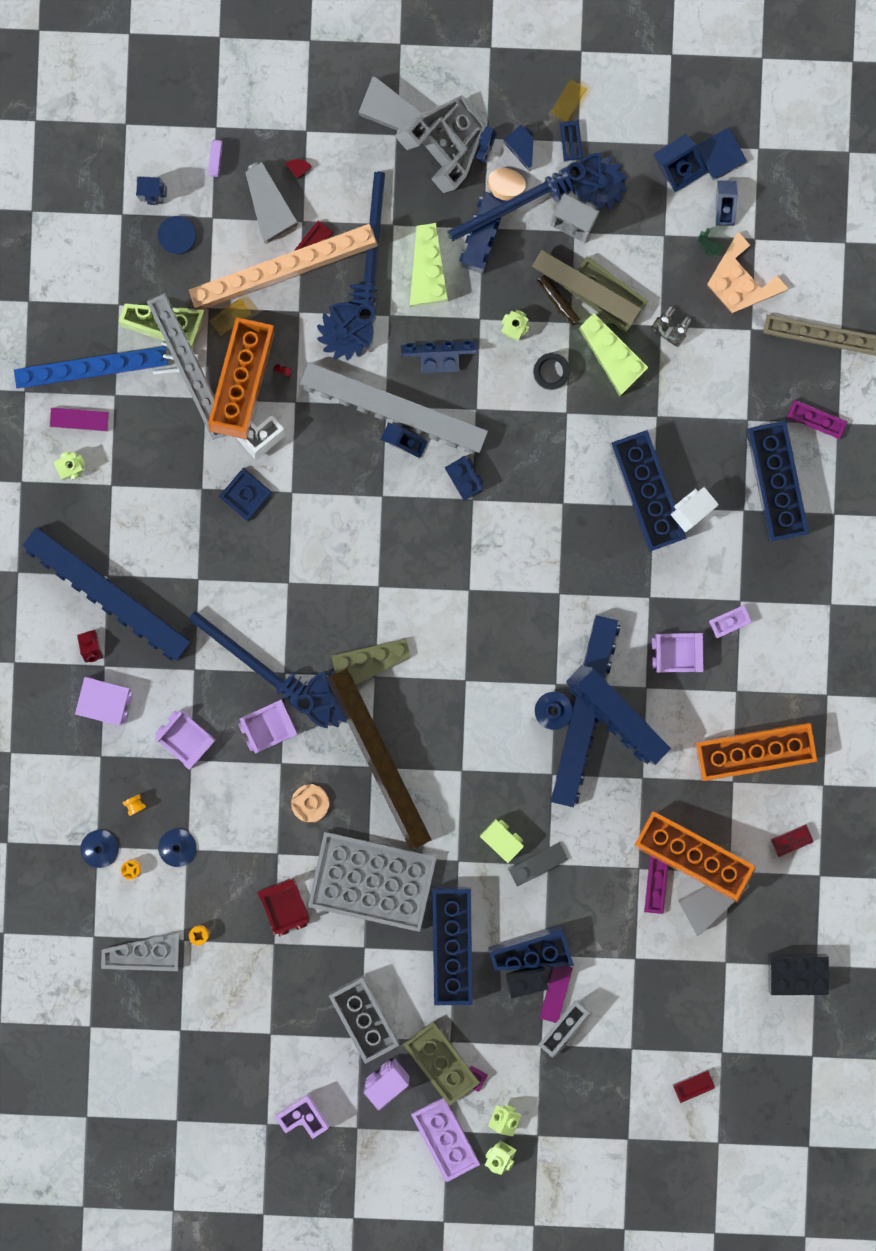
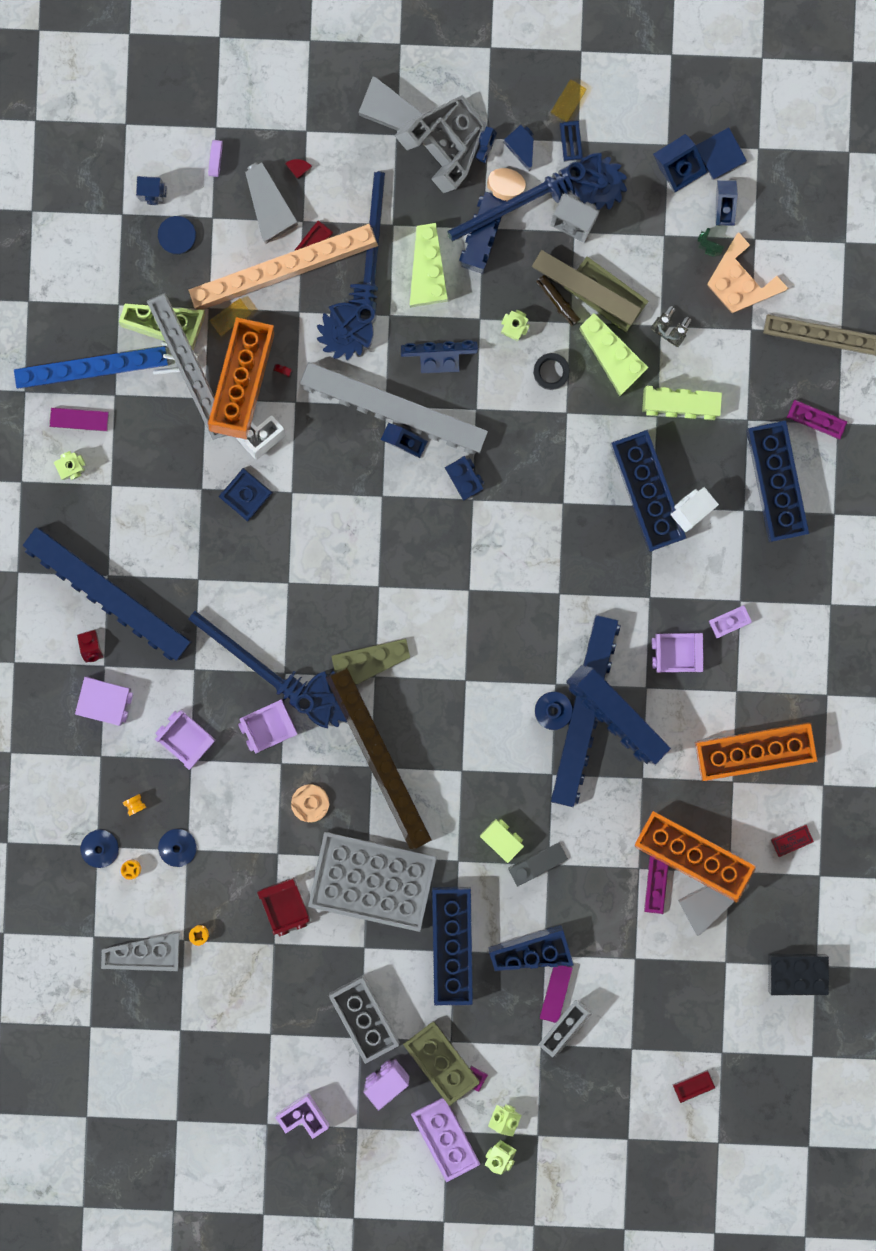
(527, 982): black brick -> none
(681, 402): none -> yellowish green wedge

